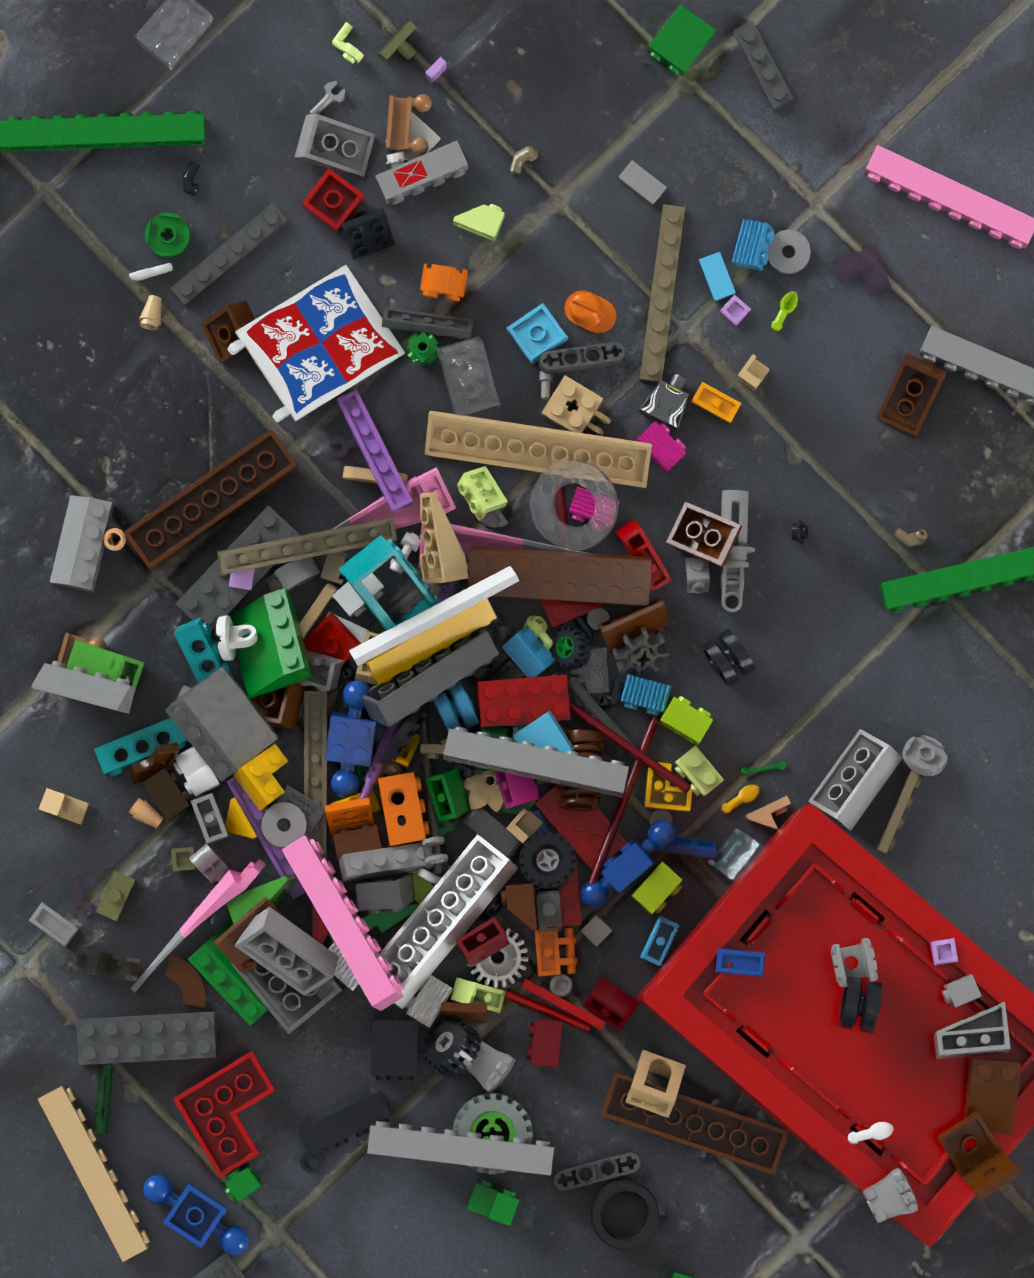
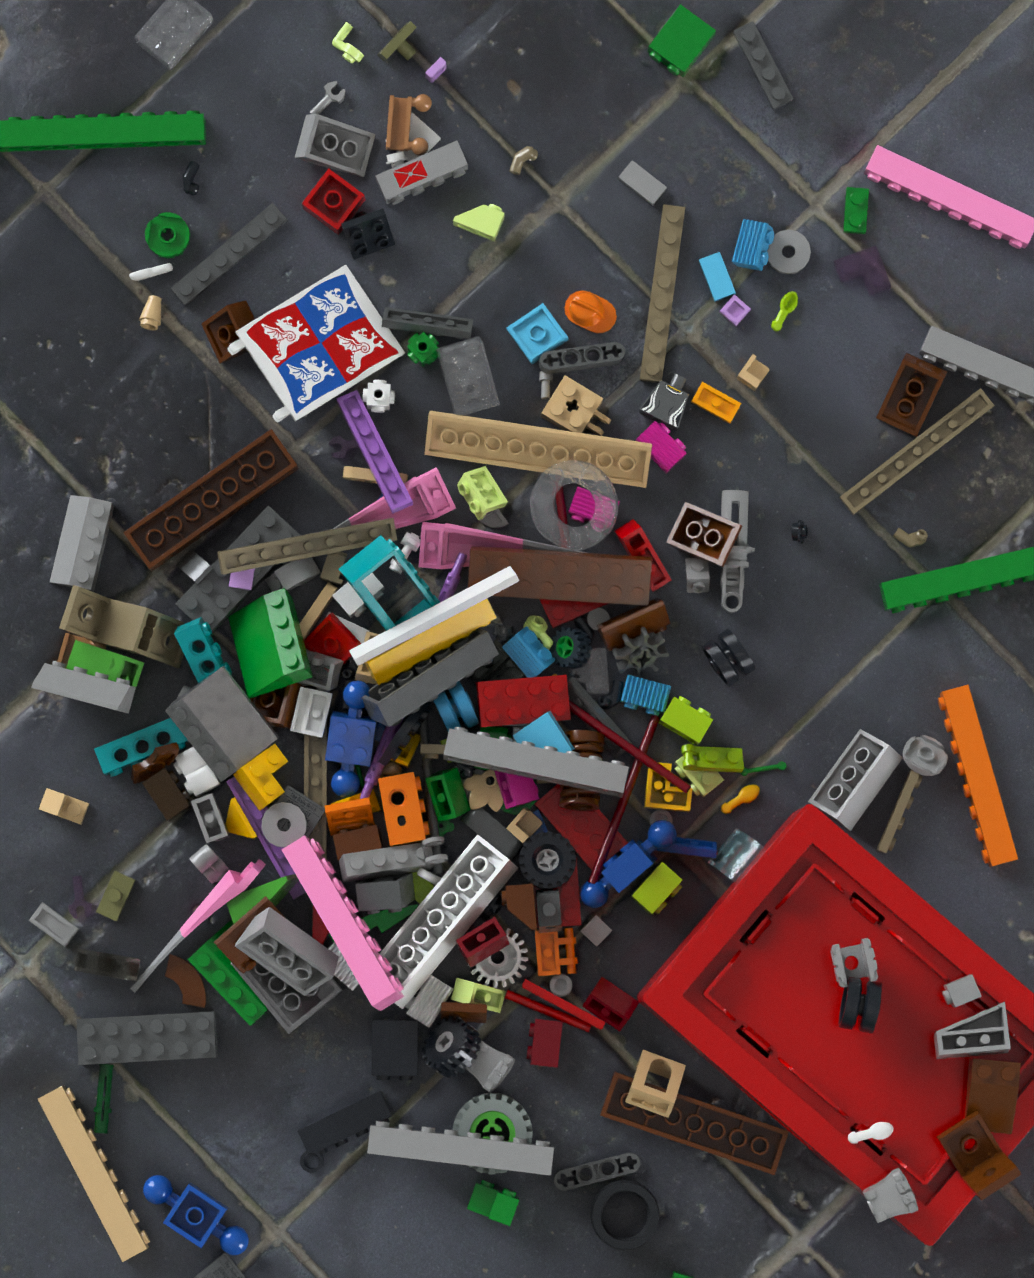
(109, 541): light nougat cone -> none
(122, 626): none -> dark tan bracket
(145, 813): light nougat cone -> none
(181, 859): olive plate -> none
(194, 566): none -> dark grey slope
(213, 1111): red brick -> none
(232, 637): white tile -> none
(242, 1183): green brick -> none
(311, 712): none -> white plate
(381, 404): none -> white brick
(442, 555): tan wedge -> none
(443, 281): orange brick -> none
(659, 941): dark azure brick -> none
(712, 759): none -> lime plate
(743, 962): blue tile -> none
(763, 815): tan slope -> none
(855, 210): none -> green plate
(916, 451): none -> dark tan plate
(944, 951): lavender tile -> none
(978, 776): none -> orange brick

